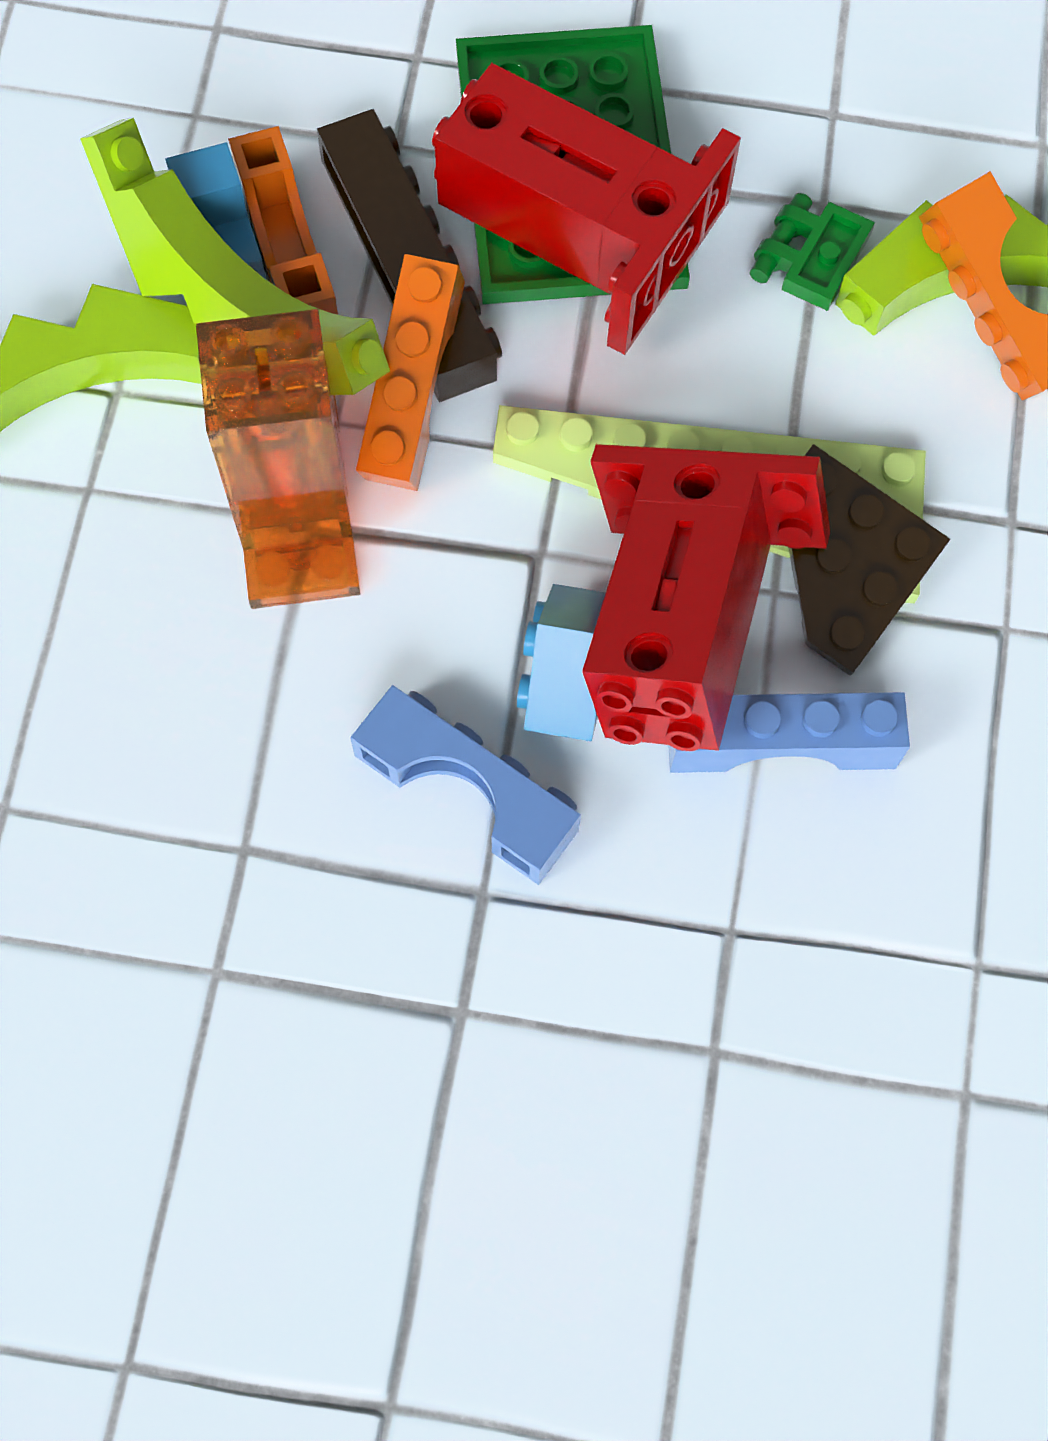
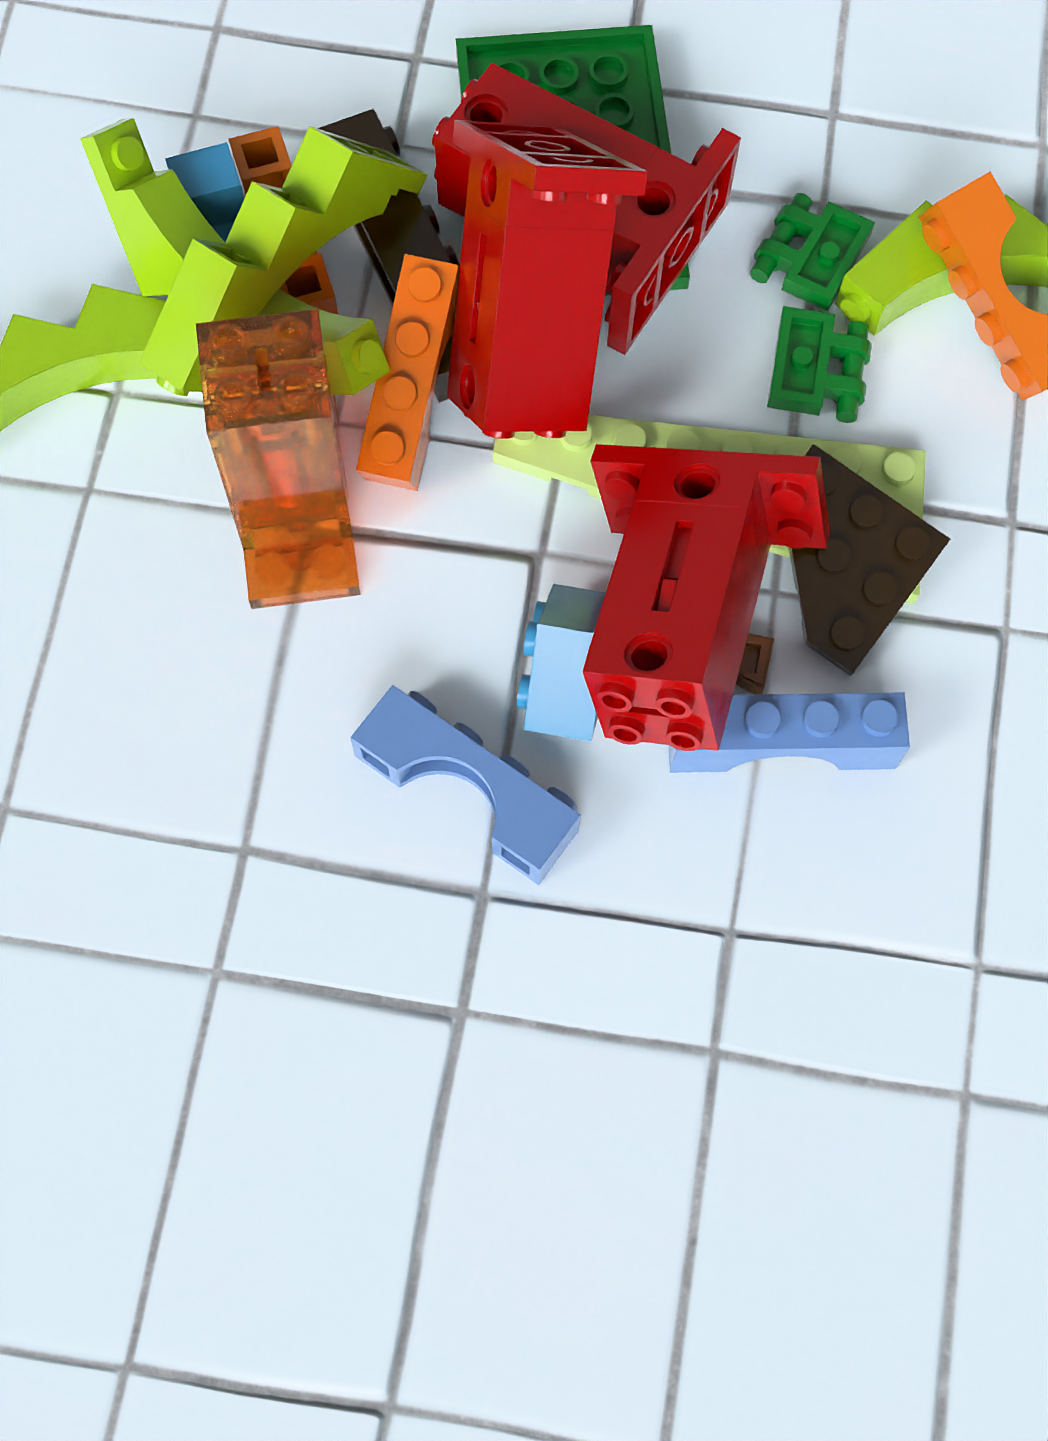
(274, 233): none -> lime arch
(533, 275): none -> red brick
(755, 663): none -> dark orange tile
(802, 360): none -> green plate

